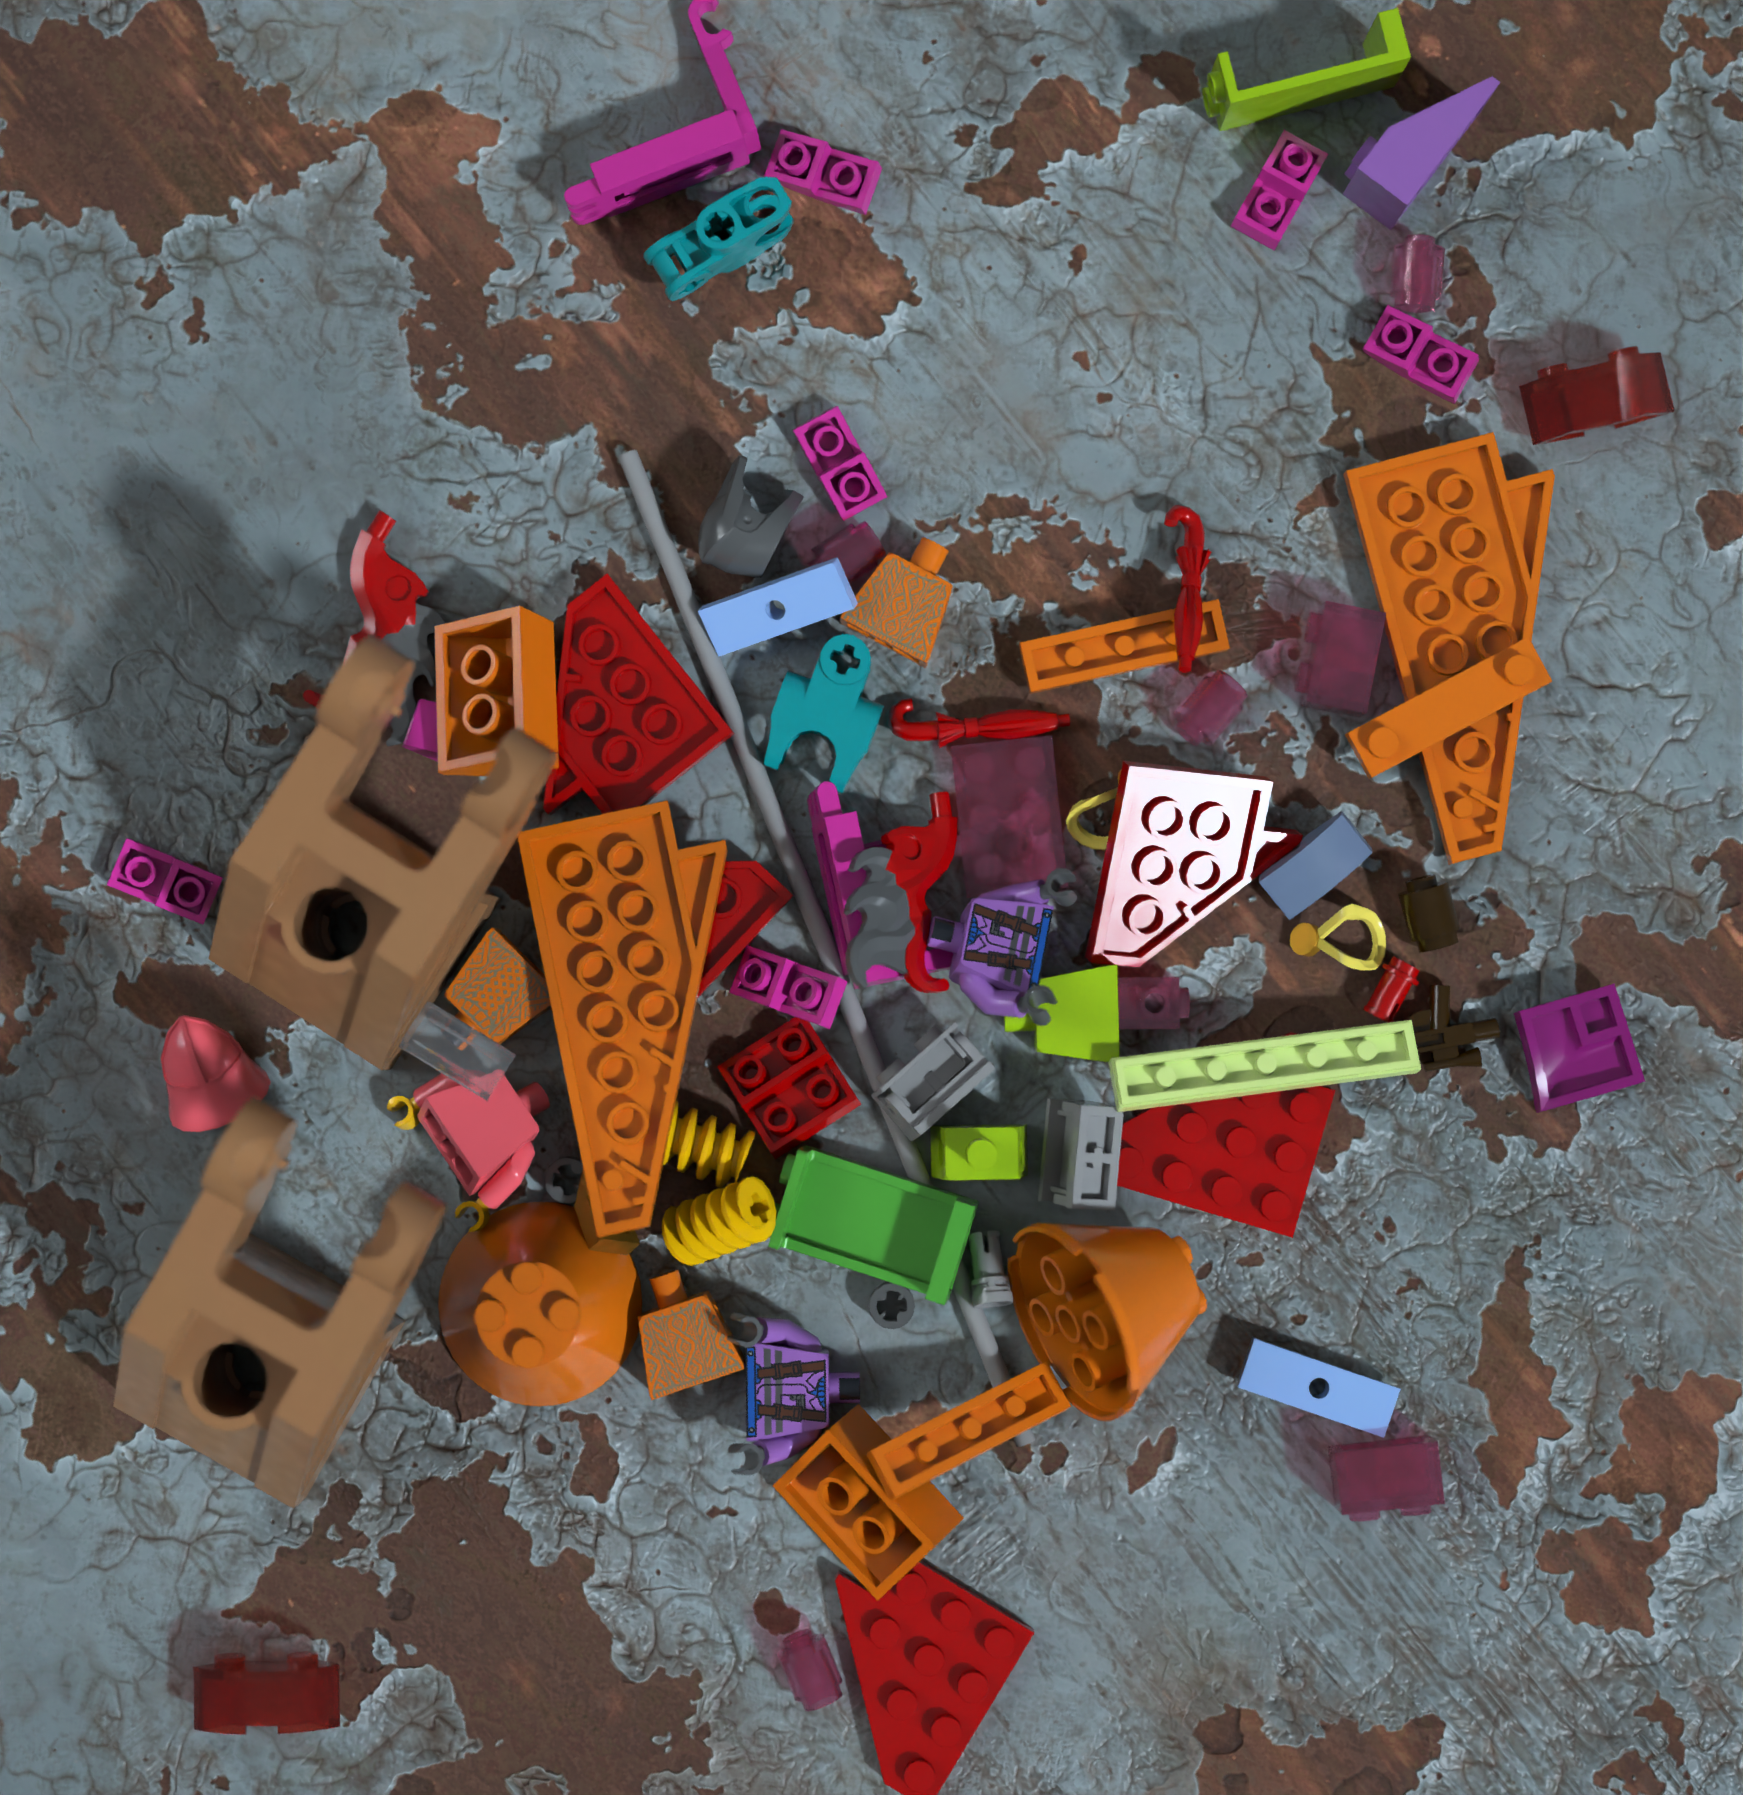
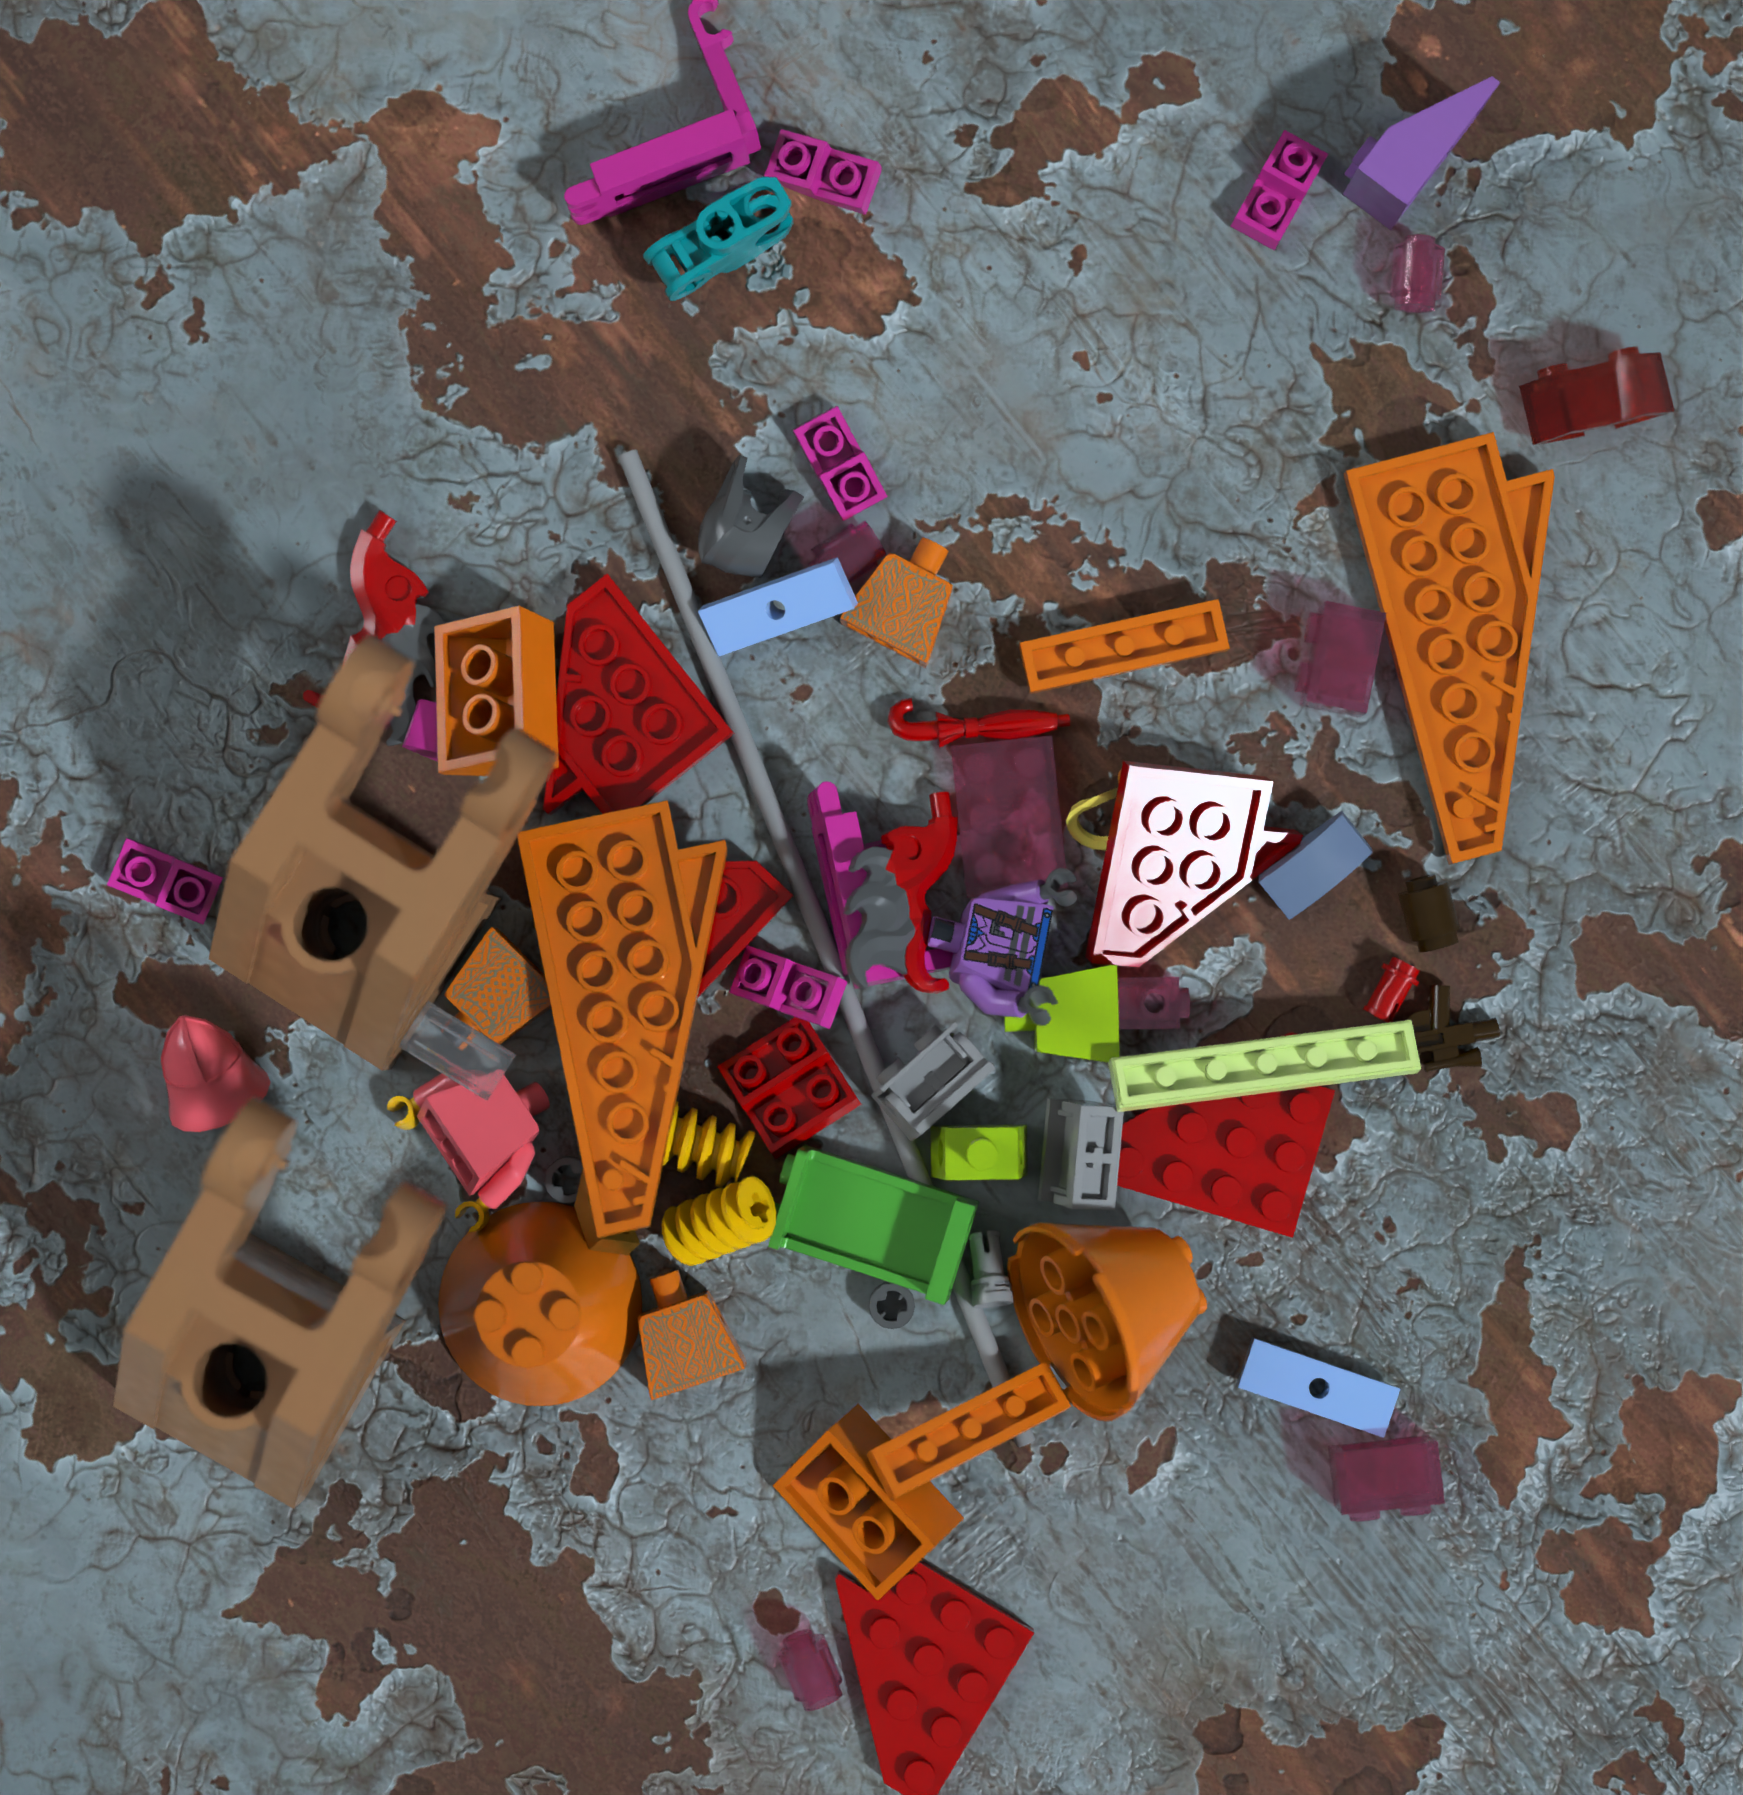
(289, 1694): clear red brick -> none
(786, 1390): torso -> none
(829, 707): teal piece -> none
(1192, 562): red piece -> none
(1209, 709): clear pink brick -> none
(1308, 939): light yellow piece -> none
(1384, 63): lime panel -> none
(1420, 355): dark pink slope -> none
(1448, 707): orange plate -> none
(1578, 1048): magenta plate -> none

